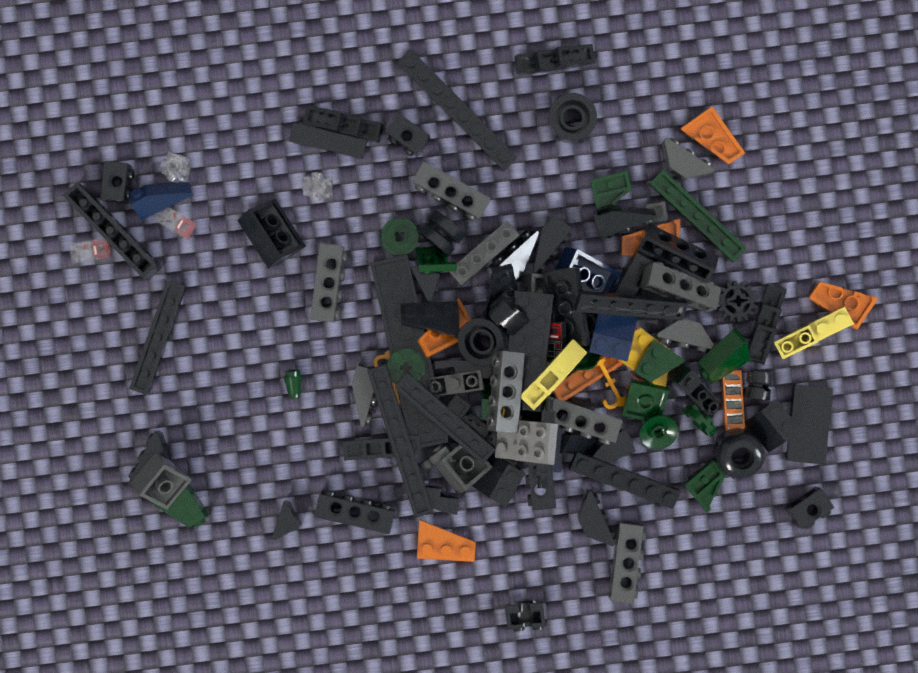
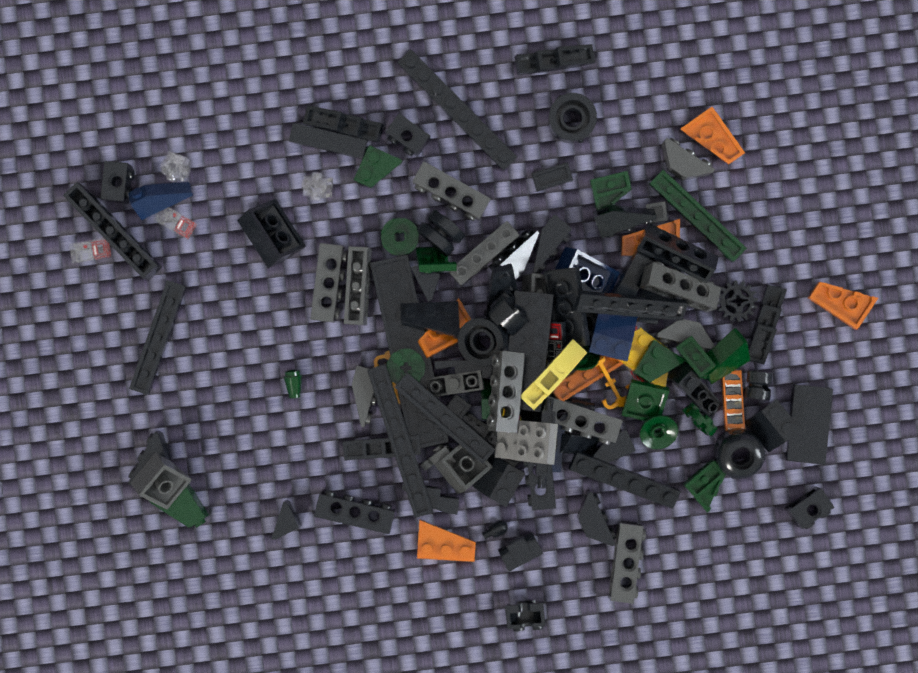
(357, 286): none -> dark grey brick
(375, 167): none -> dark green wing
(496, 529): none -> black cylinder
(520, 551): none -> black piece
(552, 177): none -> black tile
(695, 357): none -> dark green panel
(813, 332): light yellow slope -> none

